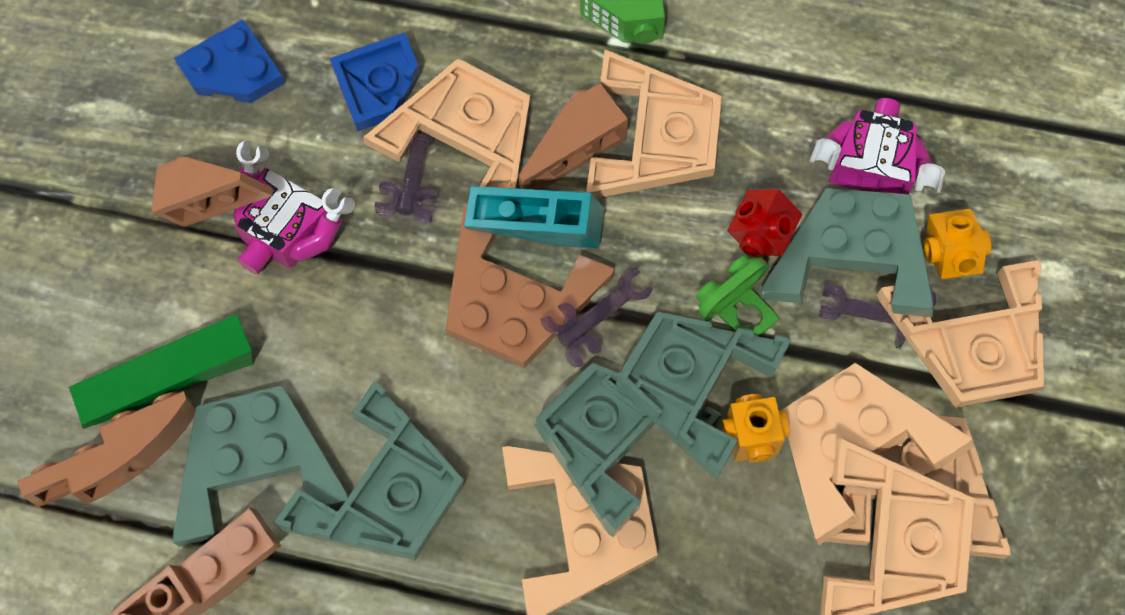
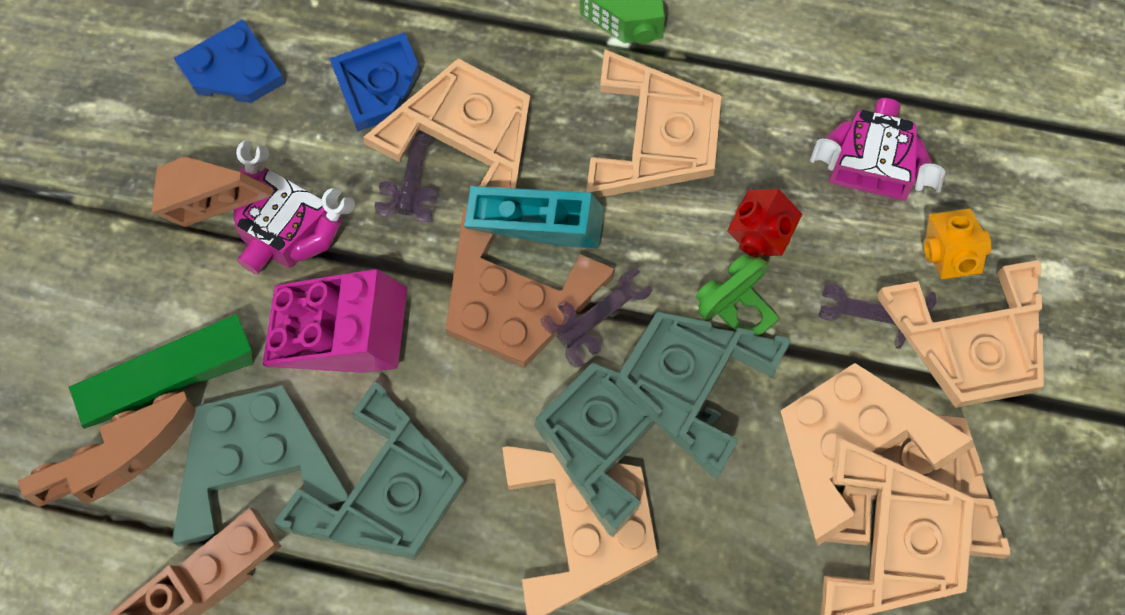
(337, 323): none -> dark pink slope
(582, 130): nougat slope -> none
(753, 442): light orange brick -> none
(857, 234): sand green wing -> none

